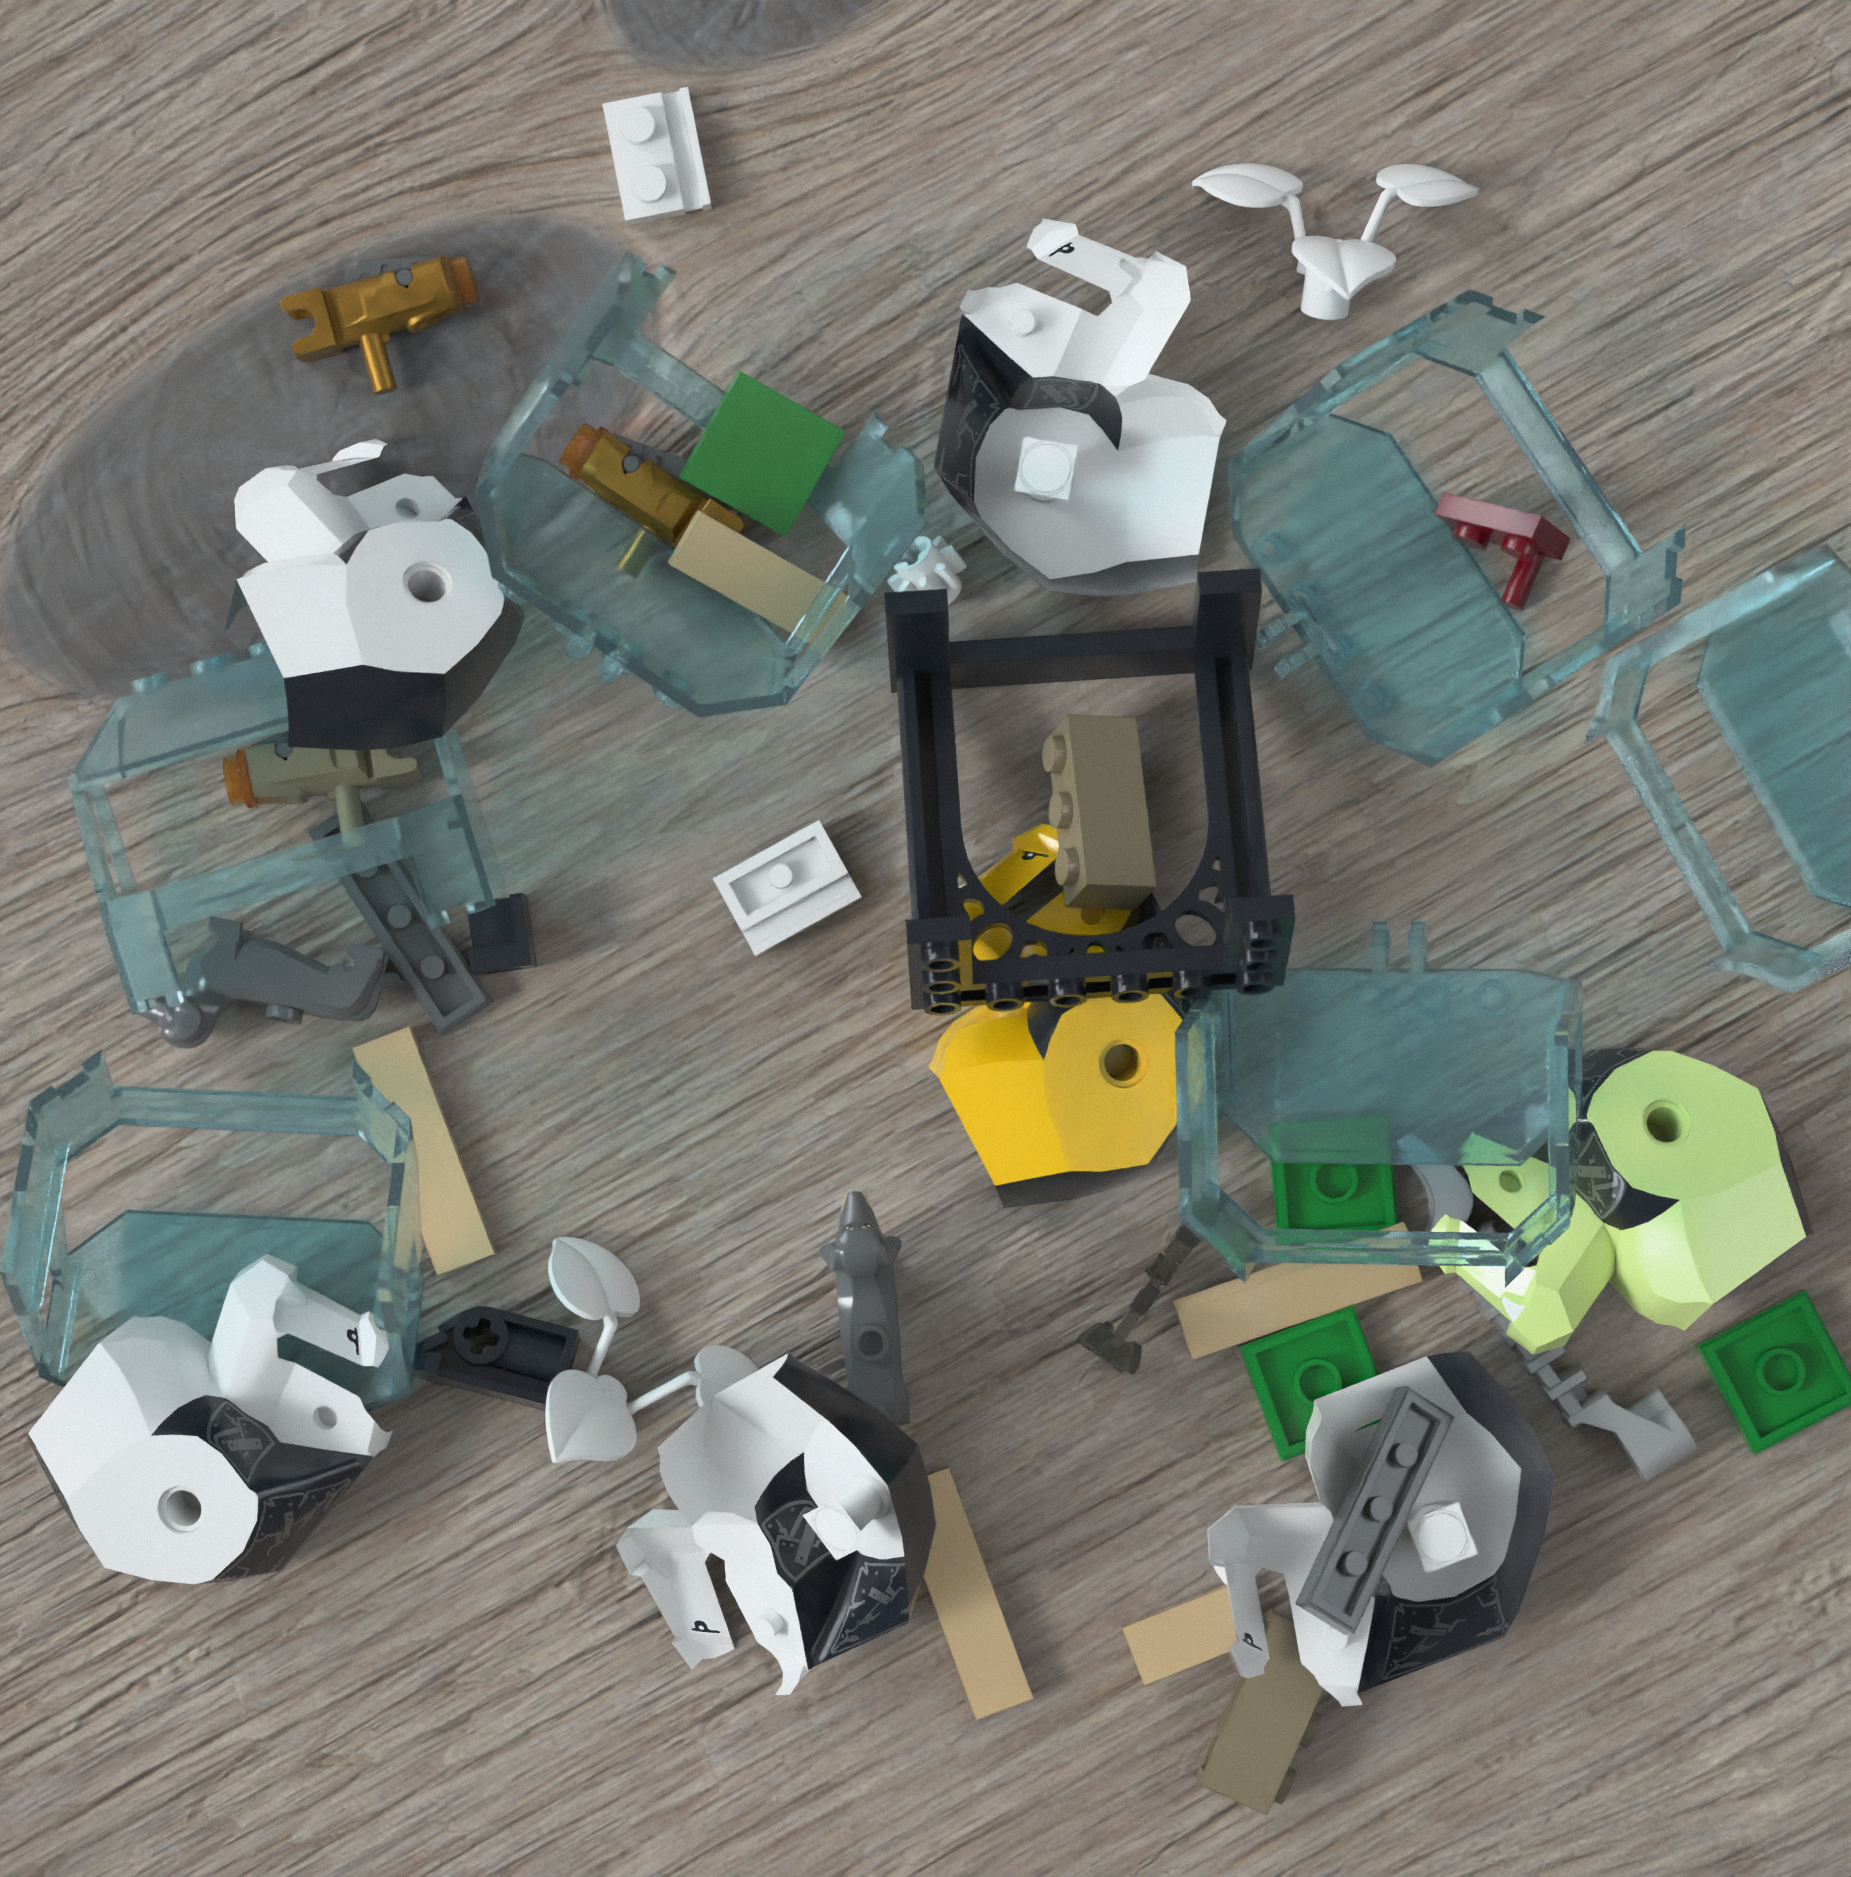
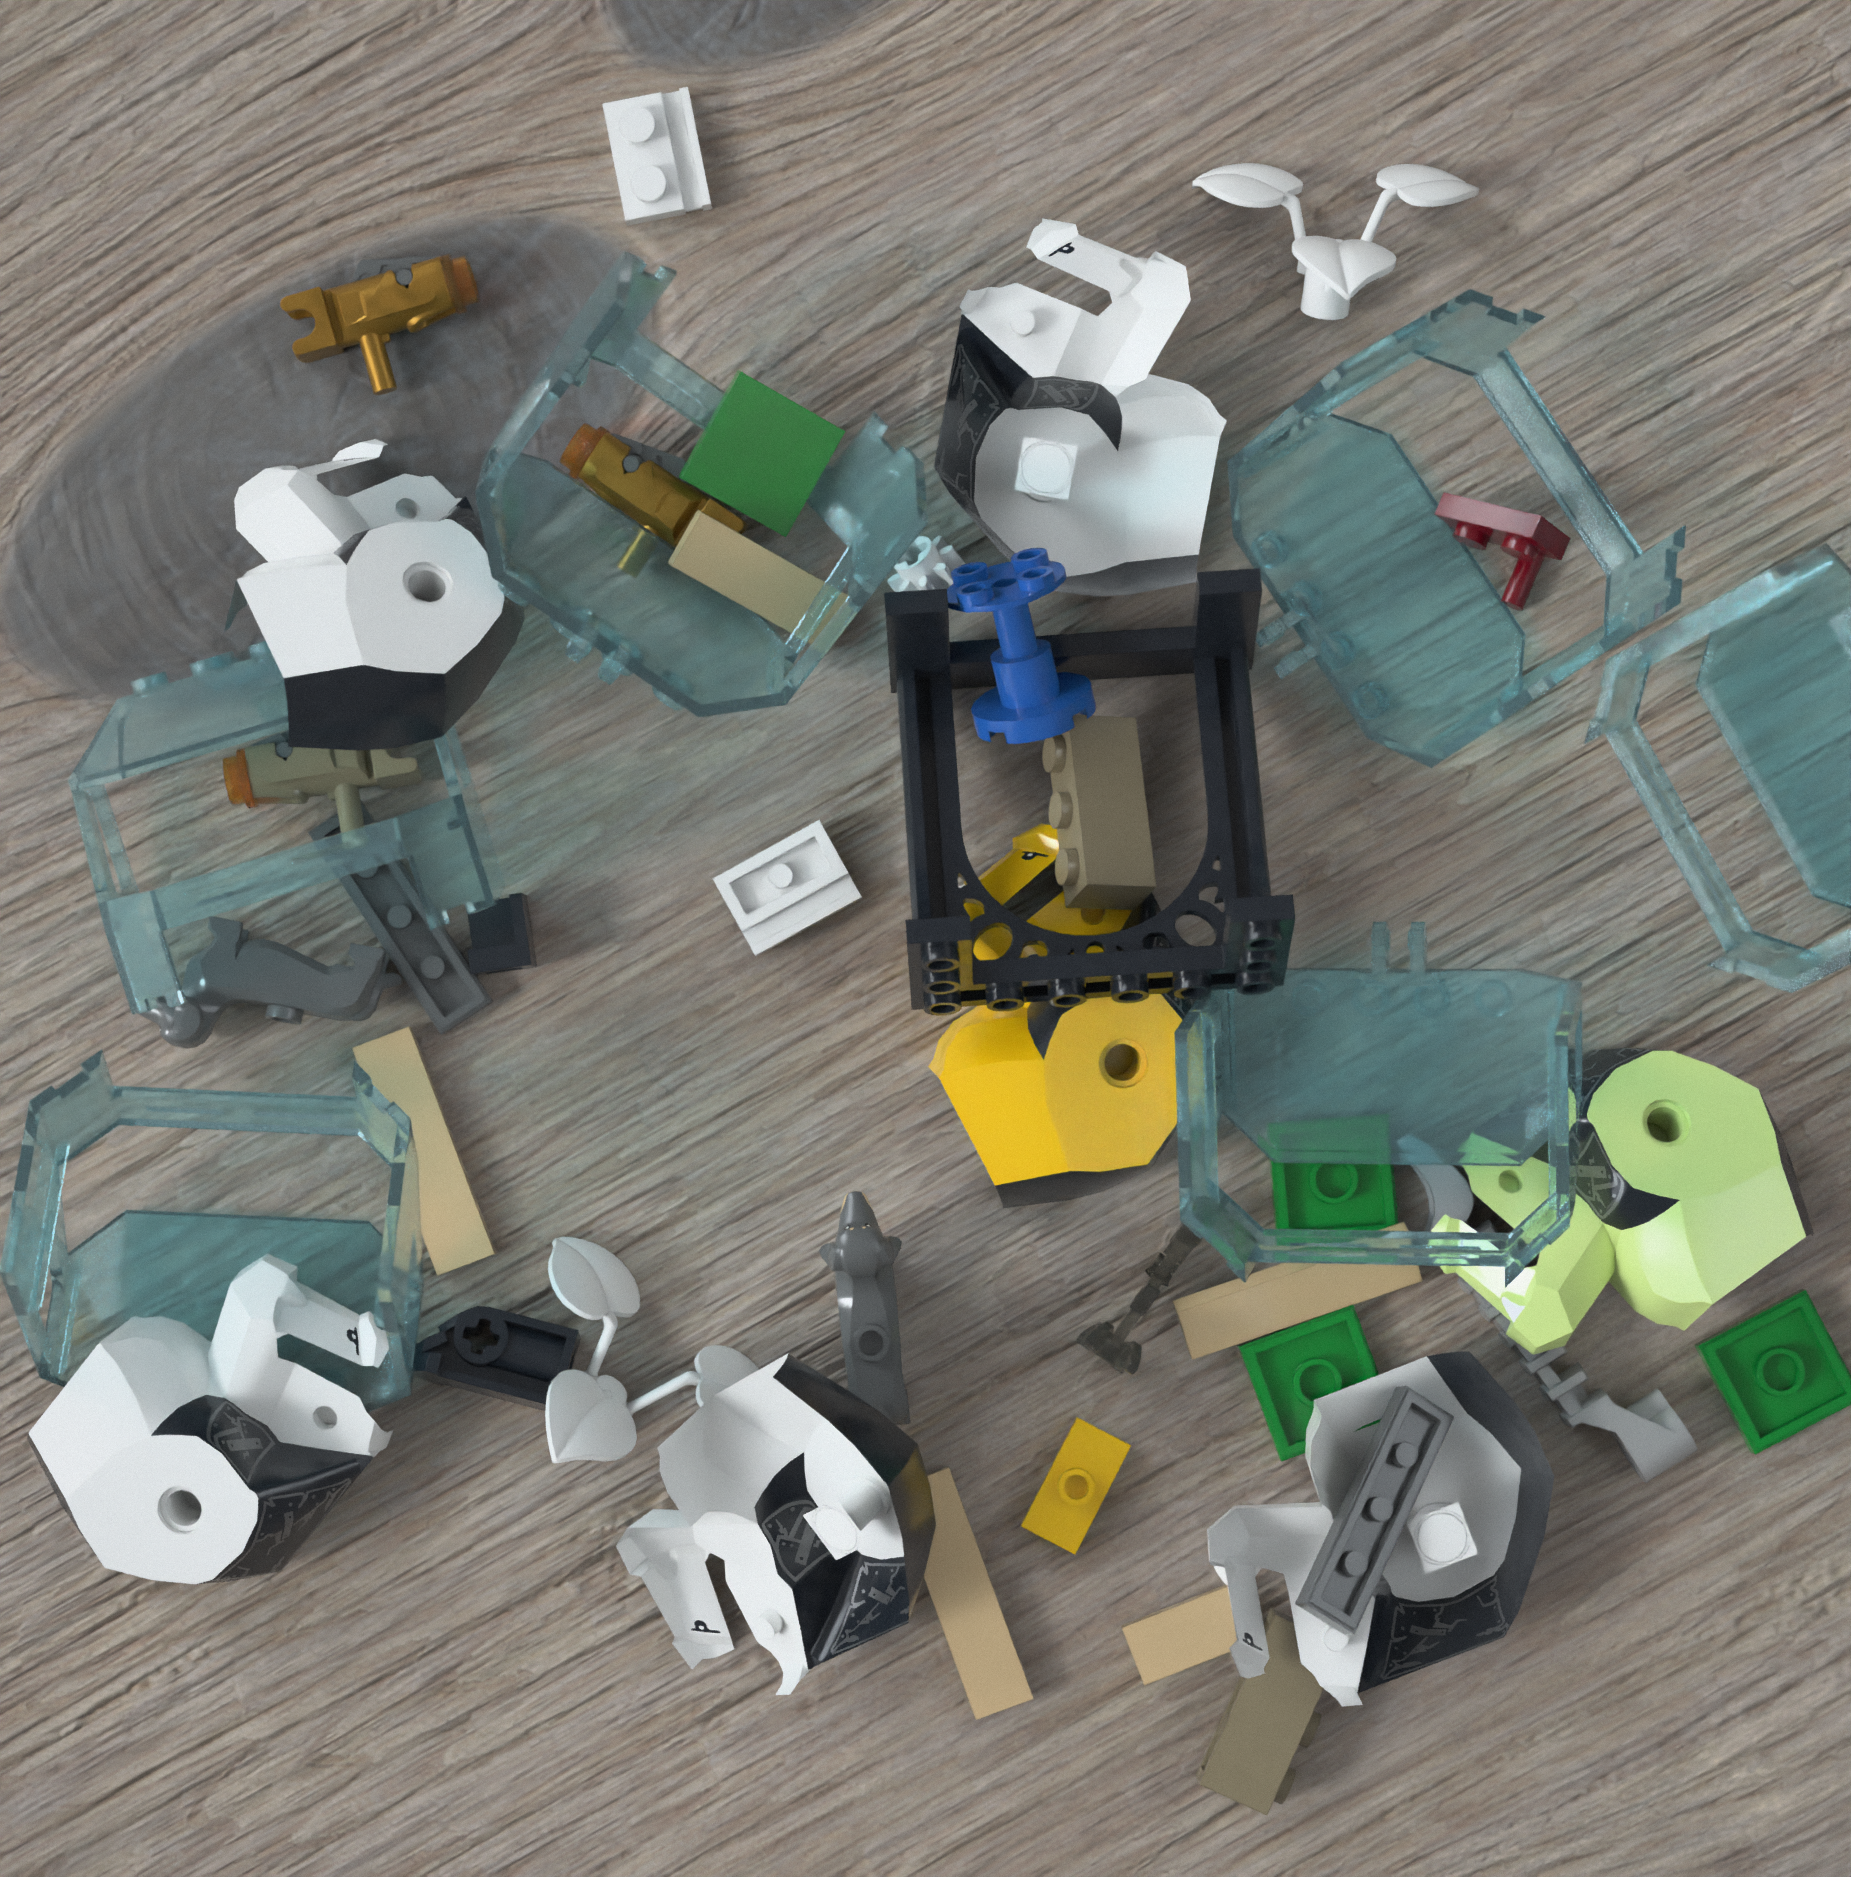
(1030, 694): none -> blue piece
(1075, 1485): none -> yellow plate

